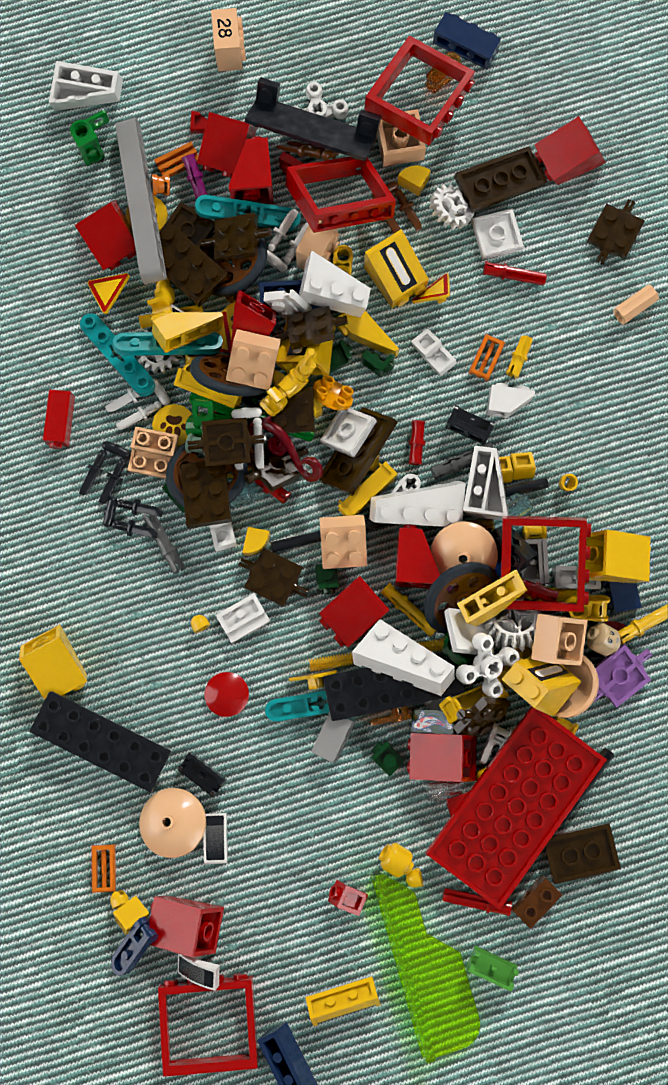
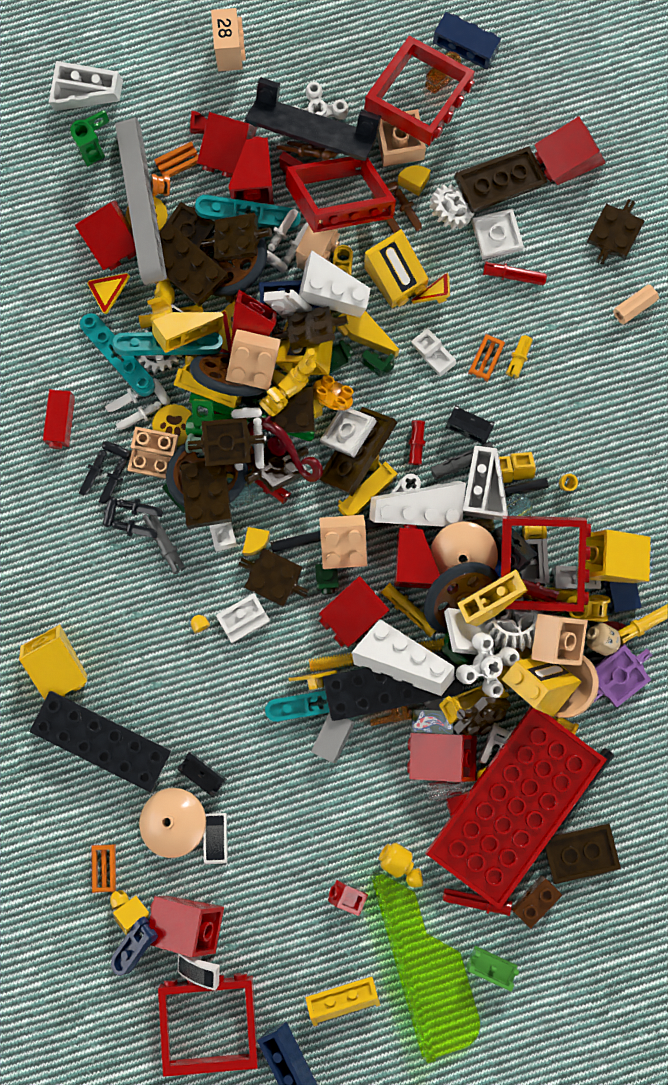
(194, 175): magenta pin -> none
(226, 694): red dish -> none
(387, 757): dark green bracket -> none
(506, 400): white slope -> none

